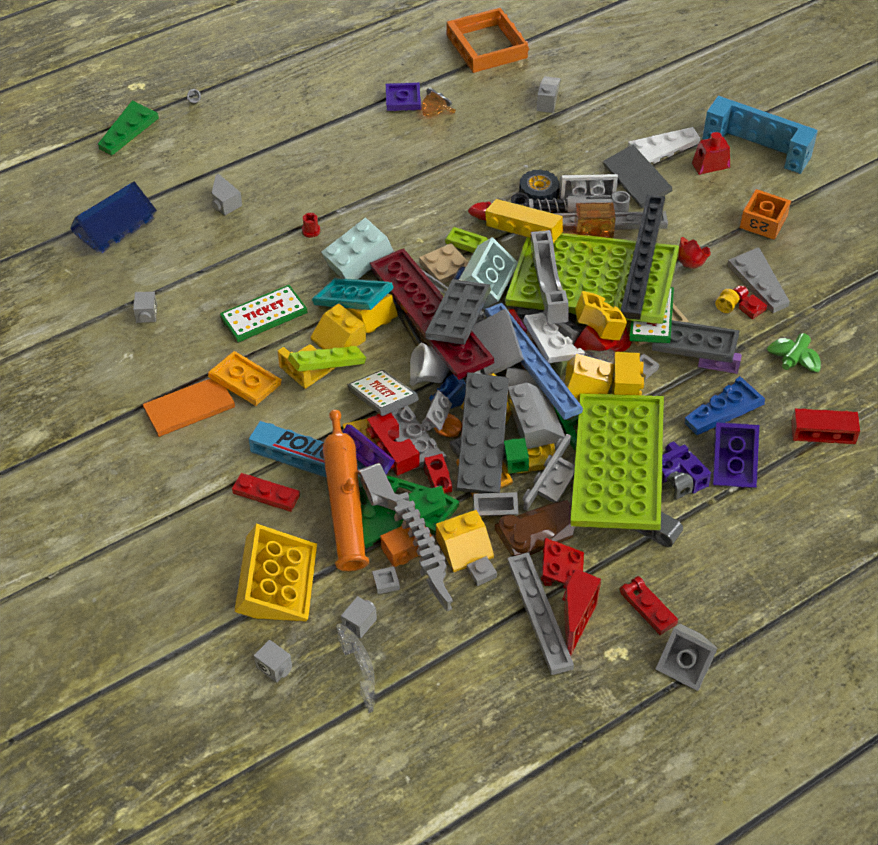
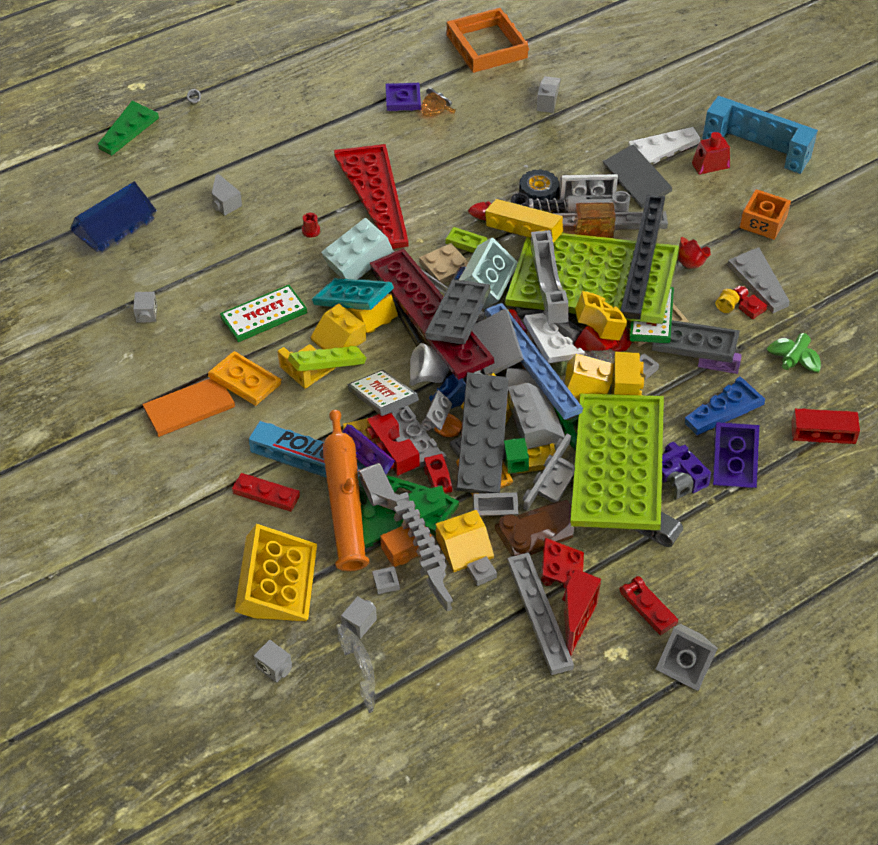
(373, 181): none -> red wing

